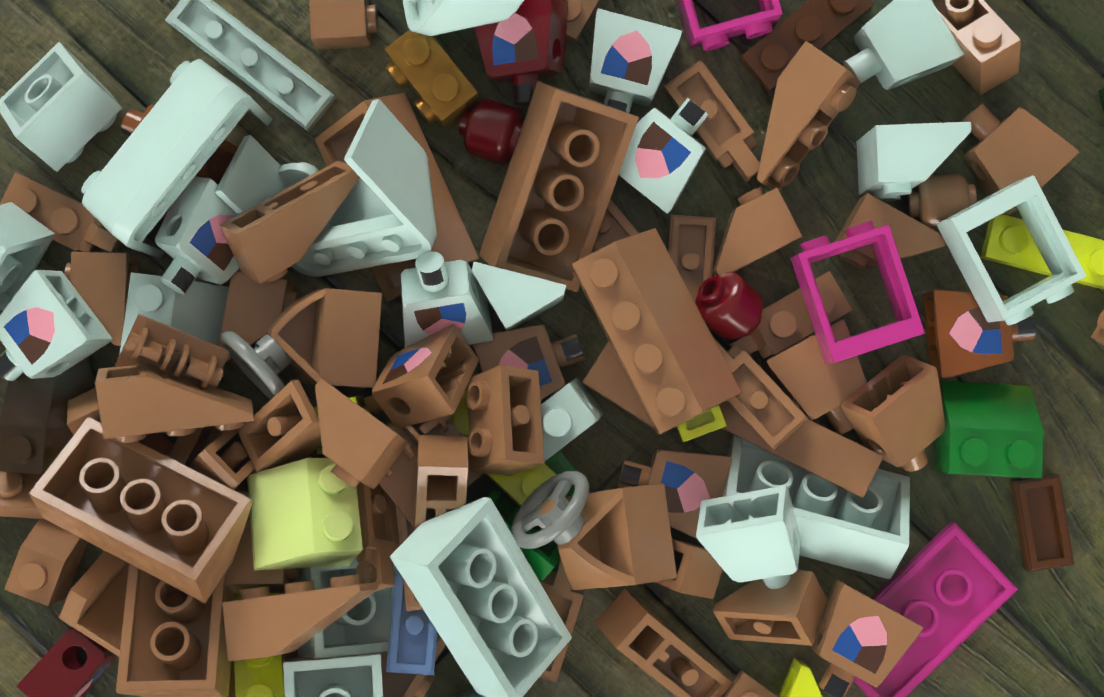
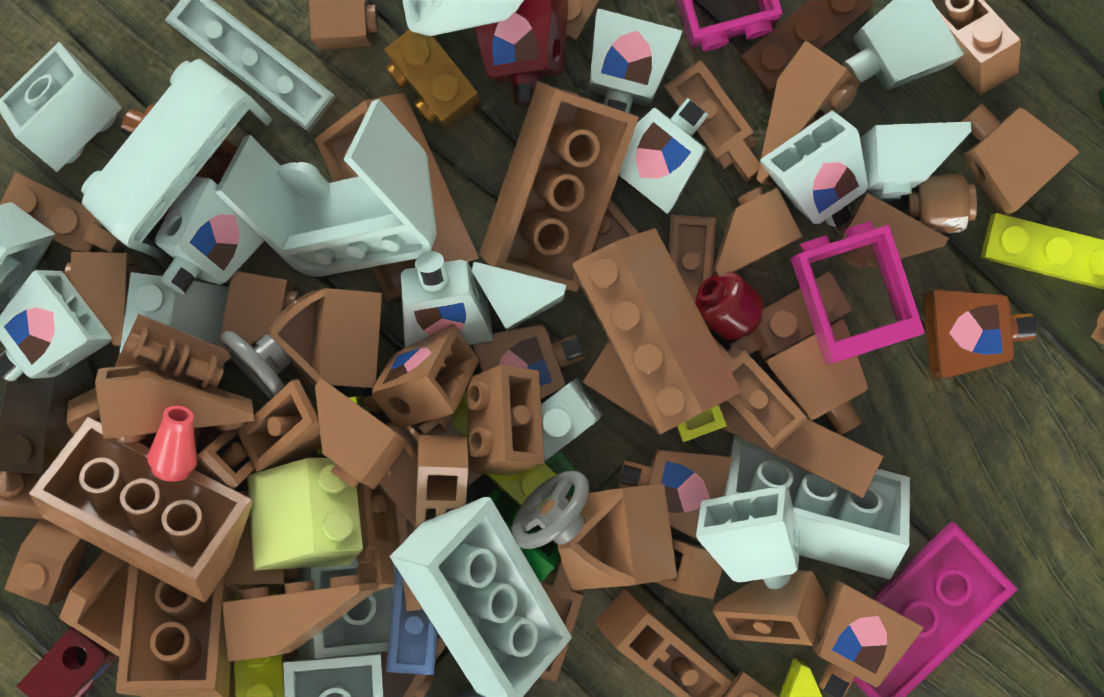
(174, 446): none -> coral cone
(287, 224): medium nougat slope -> none
(491, 130): dark red head -> none
(821, 169): none -> light aqua torso
(899, 412): medium nougat torso -> none
(989, 431): green slope -> none
(1042, 522): reddish brown tile -> none
(1044, 230): light aqua window -> none

